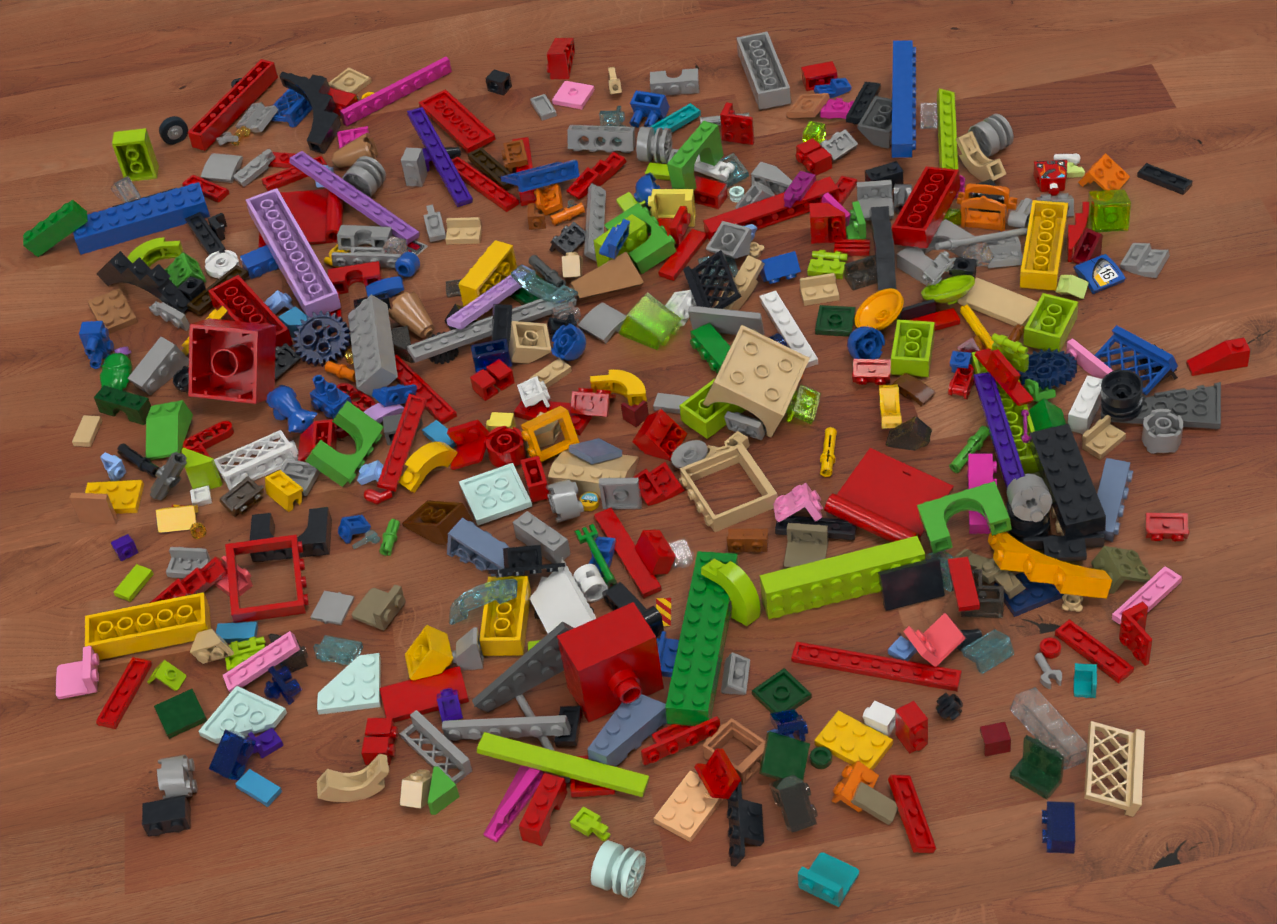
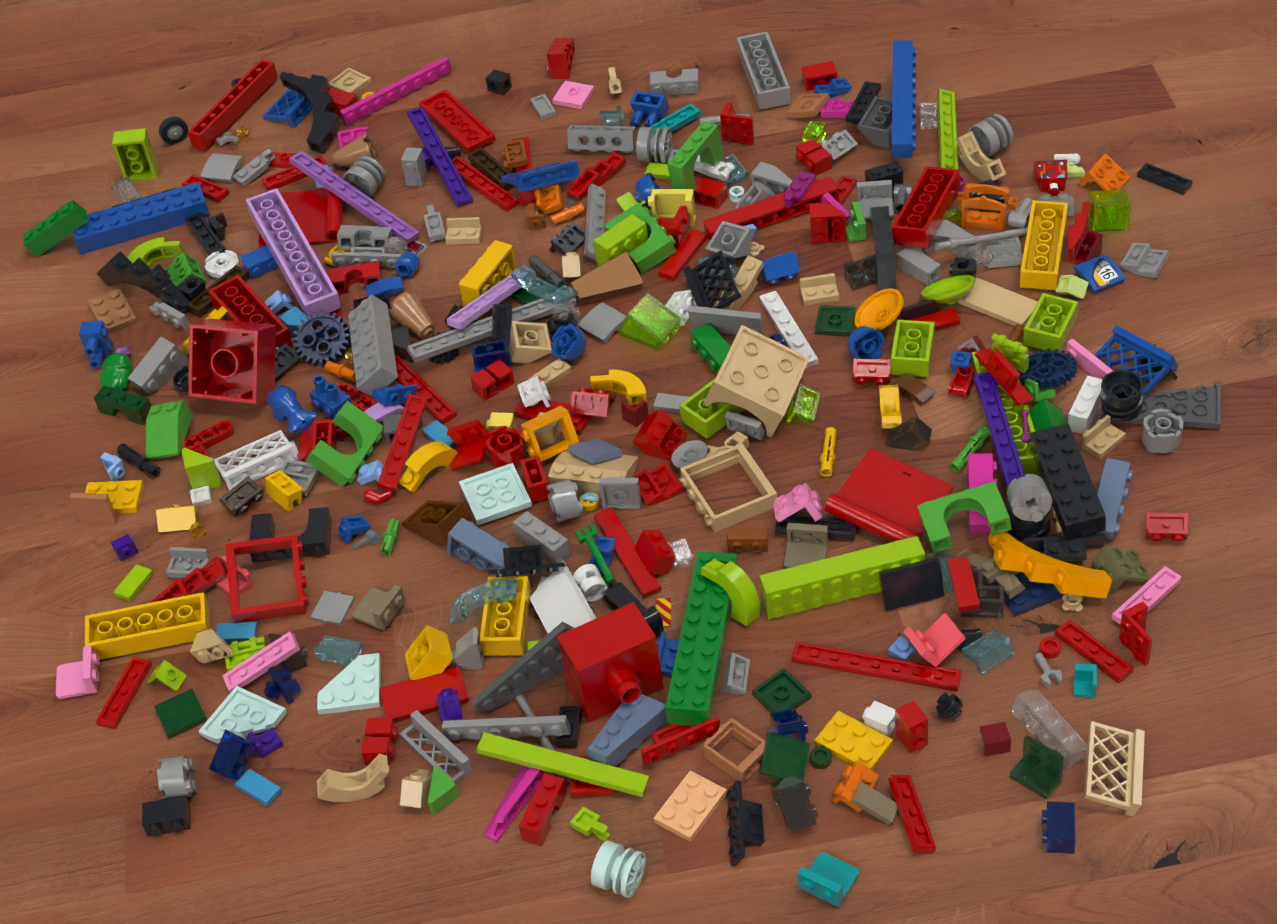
(87, 431): tan tile -> none
(168, 476): dark grey piece -> none
(257, 117): light grey slope -> none
(452, 288): clear smoke tile -> none
(615, 240): blue bracket -> none
(718, 775): red bracket -> none
(821, 266): lime plate -> none
(853, 247): red tile -> none
(943, 265): light grey hinge -> none
(977, 326): yellow axle -> none
(1222, 357): red slope -> none

